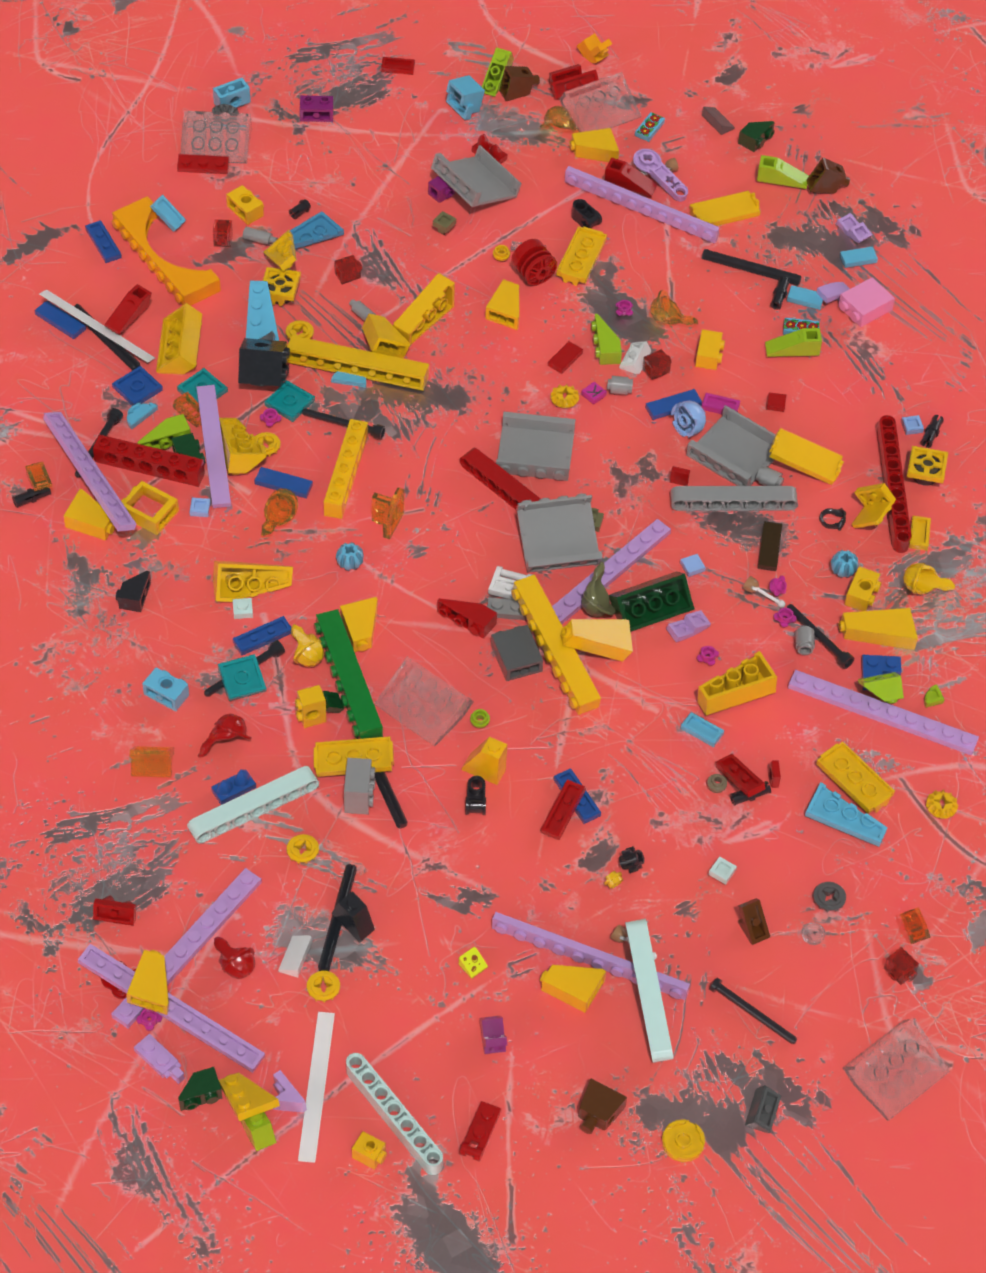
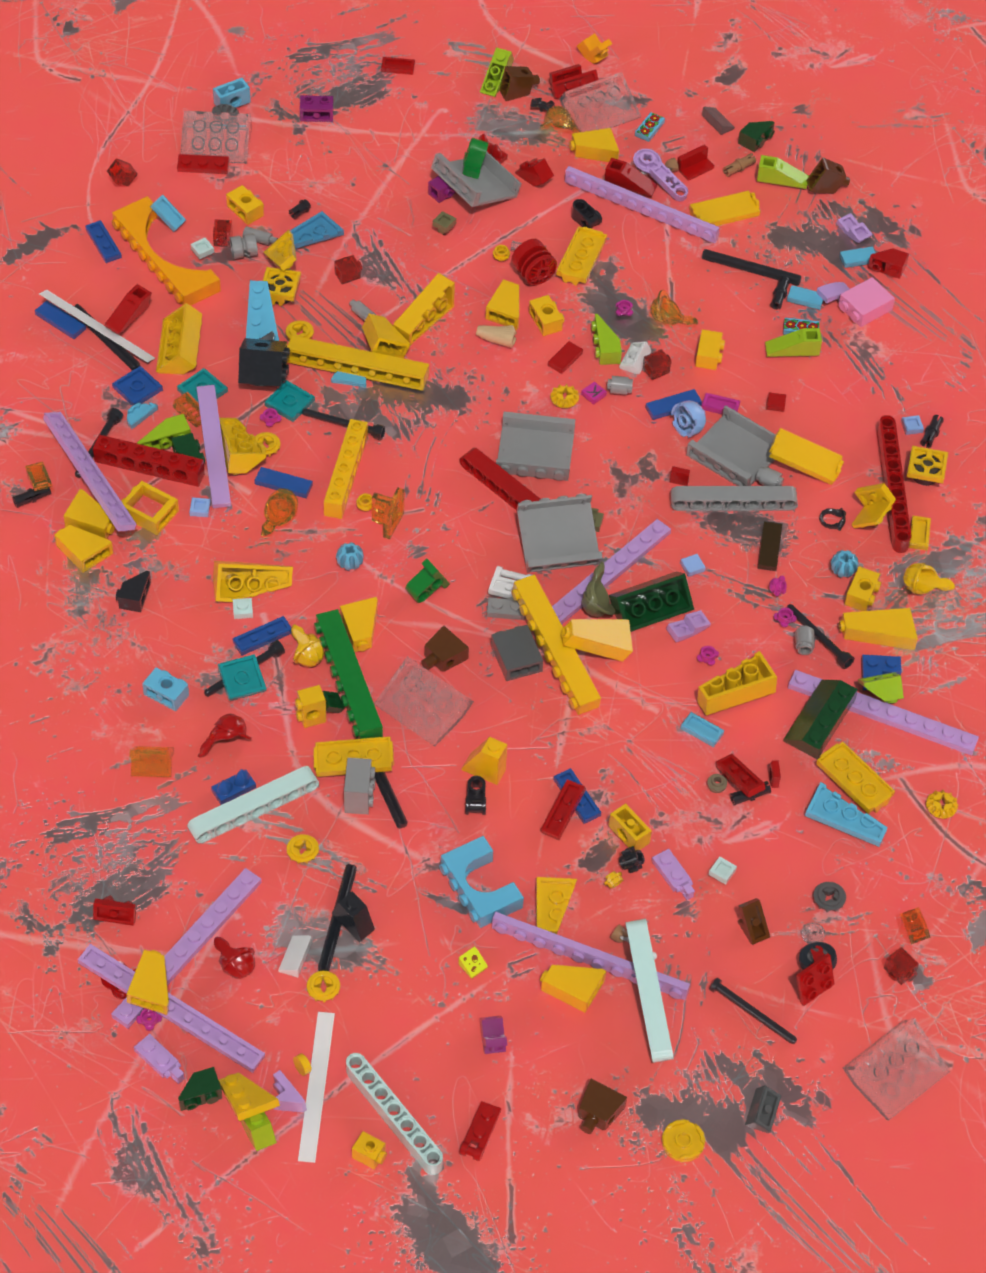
(83, 547): none -> yellow slope
(122, 172): none -> clear red brick
(202, 248): none -> light aqua plate
(243, 246): none -> light grey wheel
(302, 1064): none -> yellow tile
(362, 499): none -> yellow plate
(426, 582): none -> green tile
(444, 651): none -> reddish brown torso
(464, 96): medium azure plate -> none
(470, 615): red slope -> none
(474, 158): none -> green tile
(480, 714): lime plate -> none
(481, 905): none -> medium azure arch
(498, 334): none -> tan piece
(535, 172): none -> red slope
(542, 104): none -> black piece
(546, 315): none -> yellow brick
(552, 901): none -> yellow wing
(630, 827): none -> yellow brick
(673, 873): none -> lavender hinge
(694, 163): none -> red panel
(739, 165): none -> medium nougat pin
(752, 586): hinge -> none
(817, 962): none -> red plate
(821, 717): none -> dark green slope
(889, 262): none -> red slope
(933, 697): lime tile -> none

